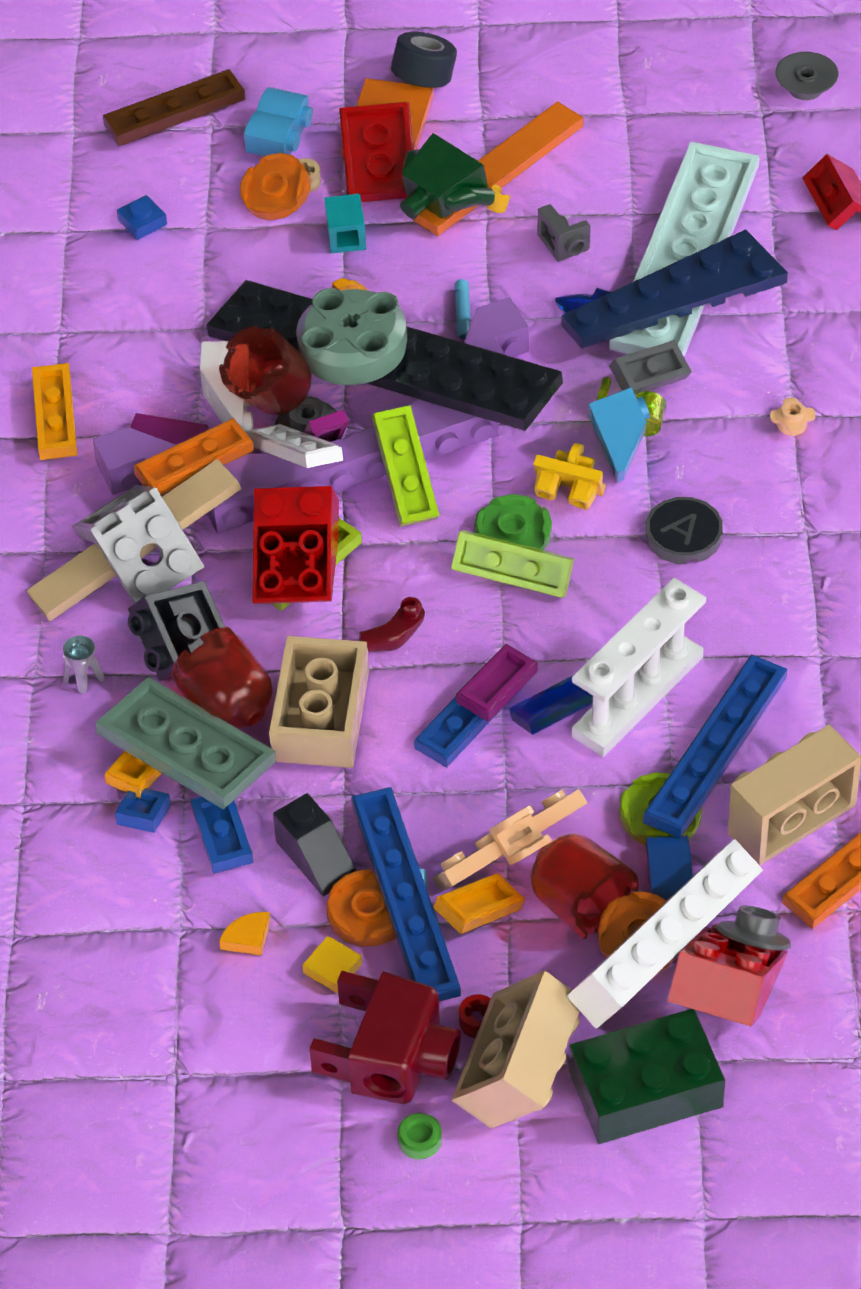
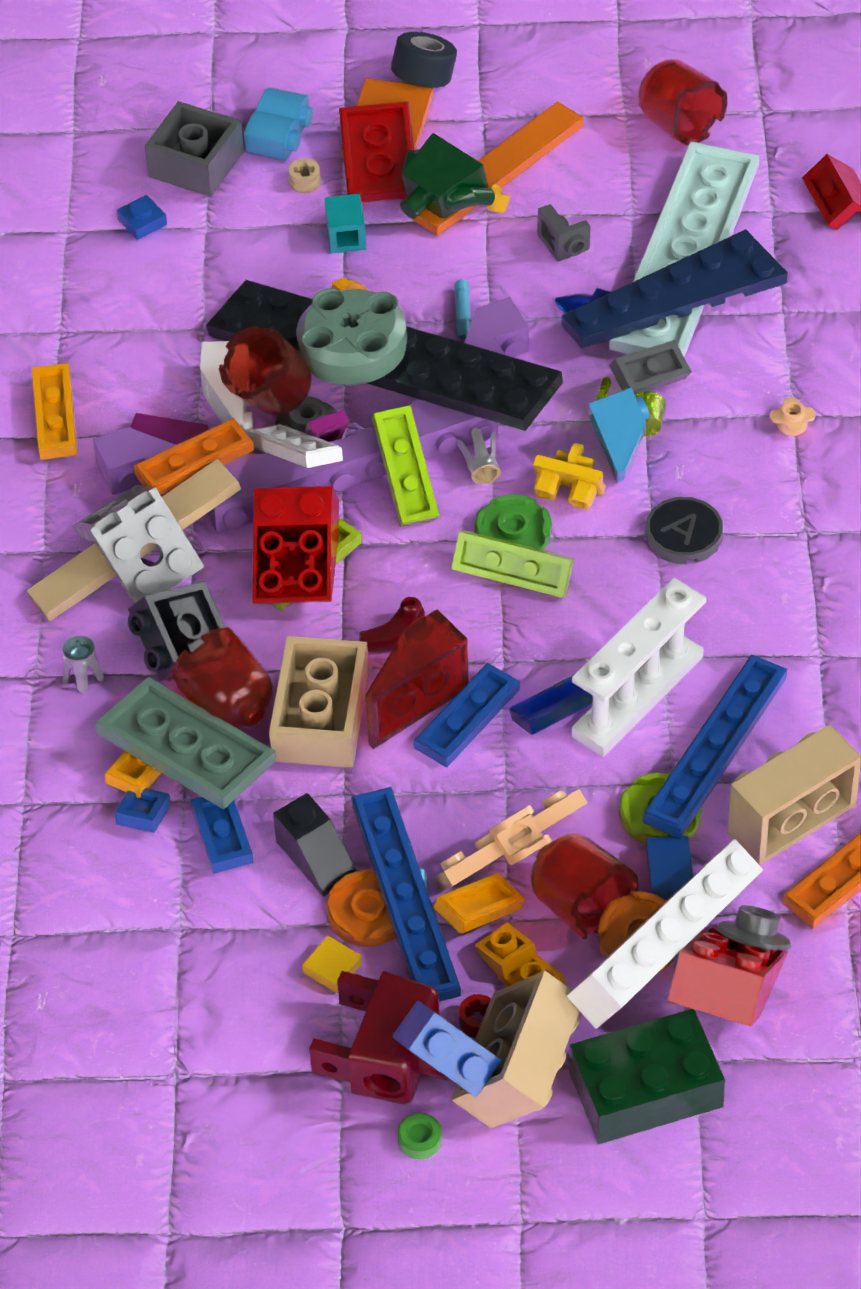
(173, 107): reddish brown plate -> none
(194, 148): none -> dark grey brick
(247, 934): light orange tile -> none
(275, 186): orange tile -> none
(417, 677): none -> clear red slope
(446, 1048): none -> brick
(484, 466): none -> flat silver piece
(497, 682): magenta tile -> none
(513, 956): none -> light orange slope
(681, 100): none -> clear red cylinder
(806, 74): dark grey piece -> none

